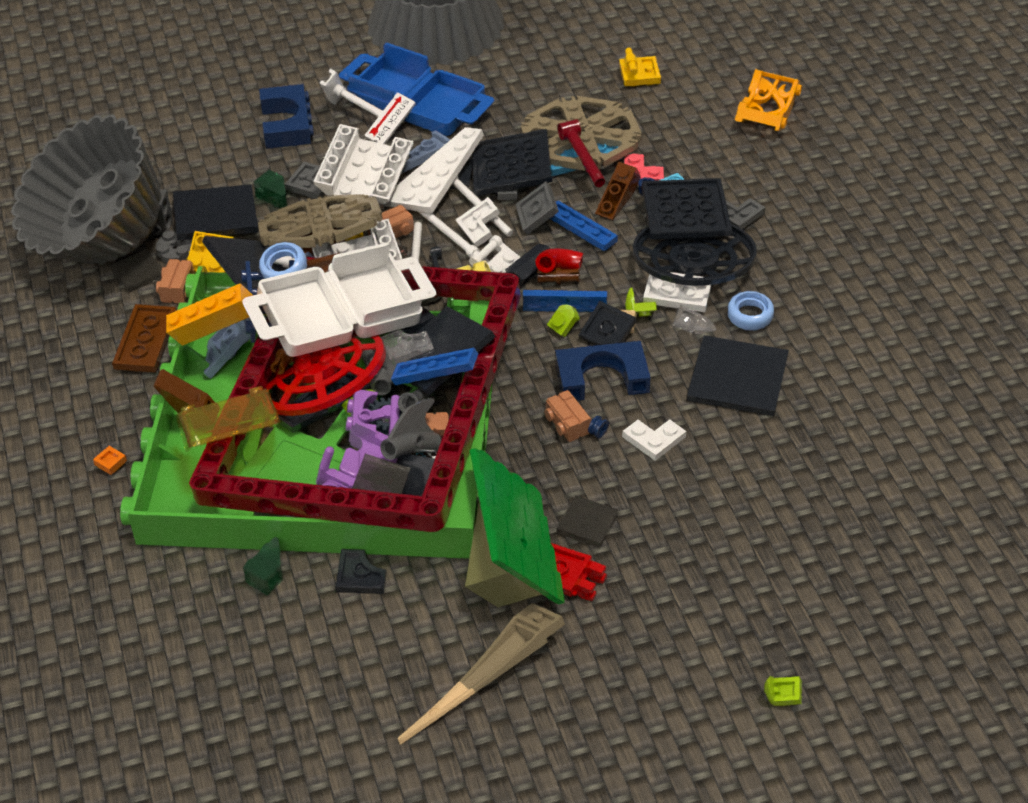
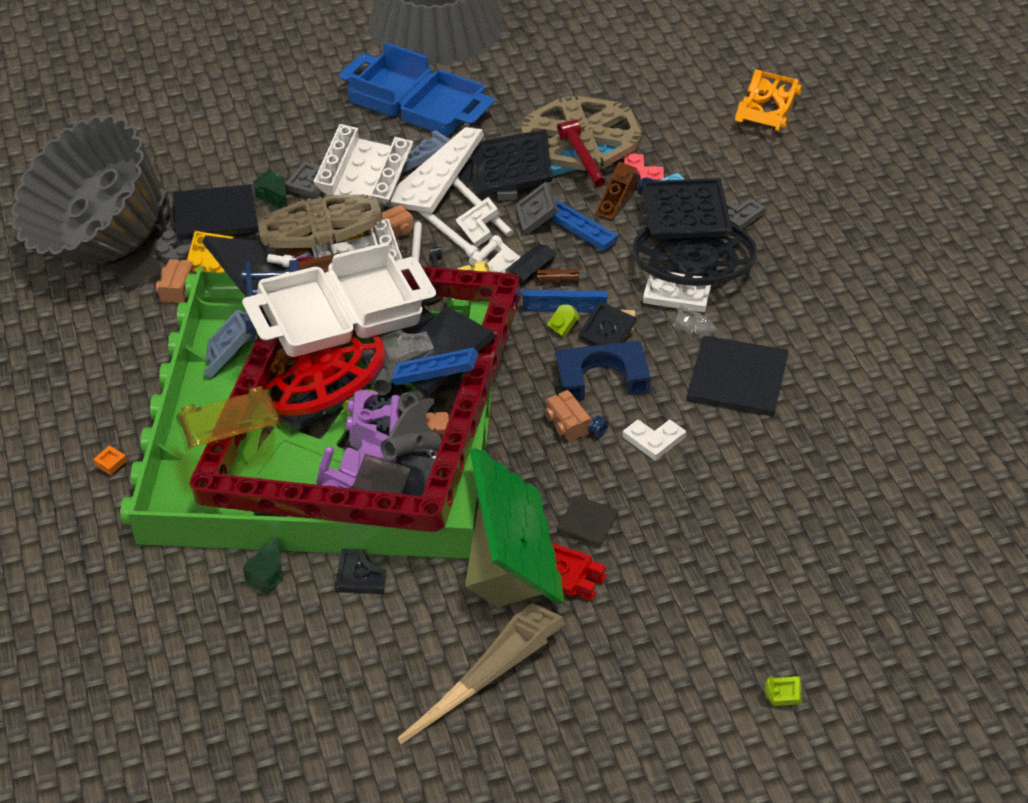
(143, 339): reddish brown plate -> none
(179, 392): reddish brown slope -> none
(208, 315): light orange brick -> none
(281, 250): light blue wheel -> none
(289, 131): dark blue arch -> none
(387, 120): white piece -> none
(558, 257): red cylinder -> none
(639, 70): yellow plate -> none
(642, 309): lime plate -> none
(750, 298): light blue wheel -> none

